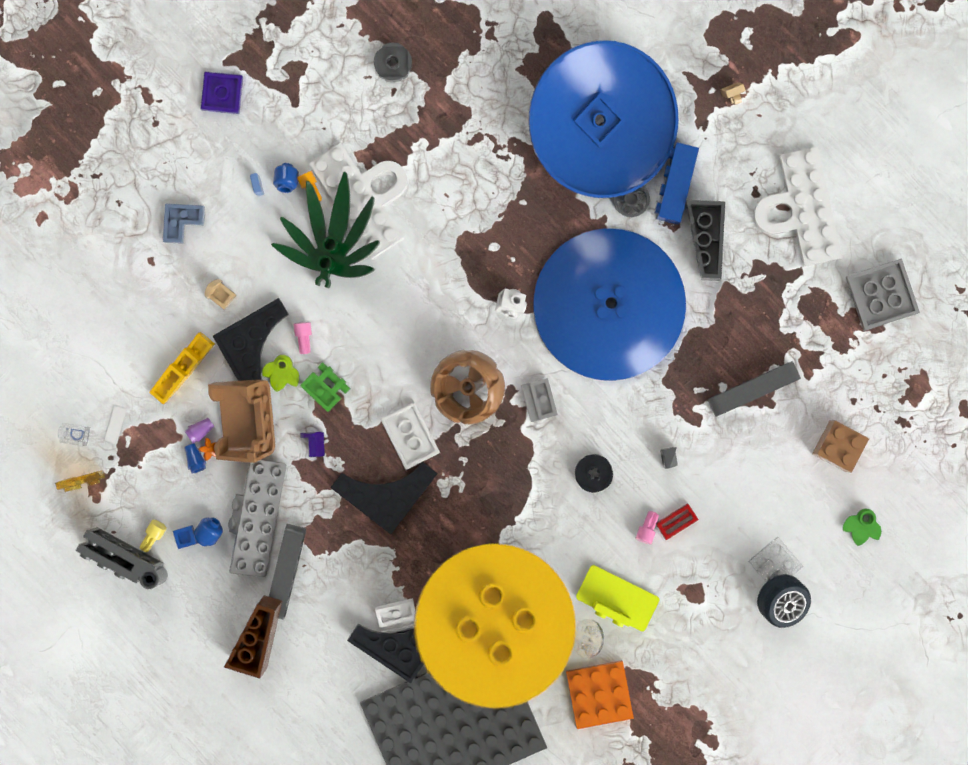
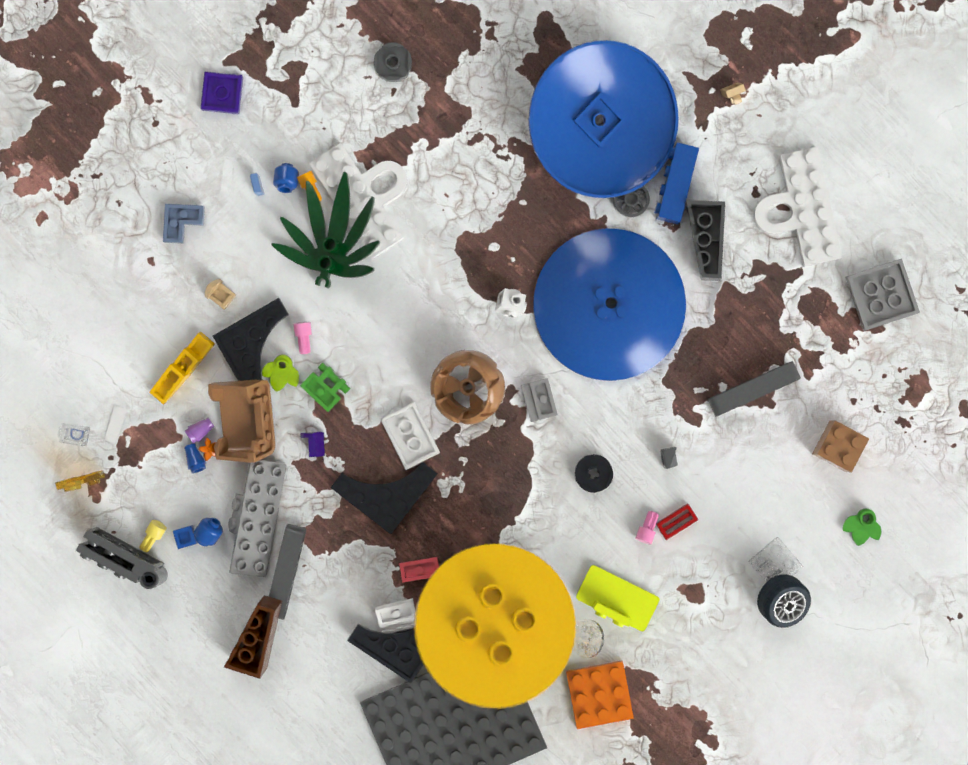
(418, 569): none -> coral plate

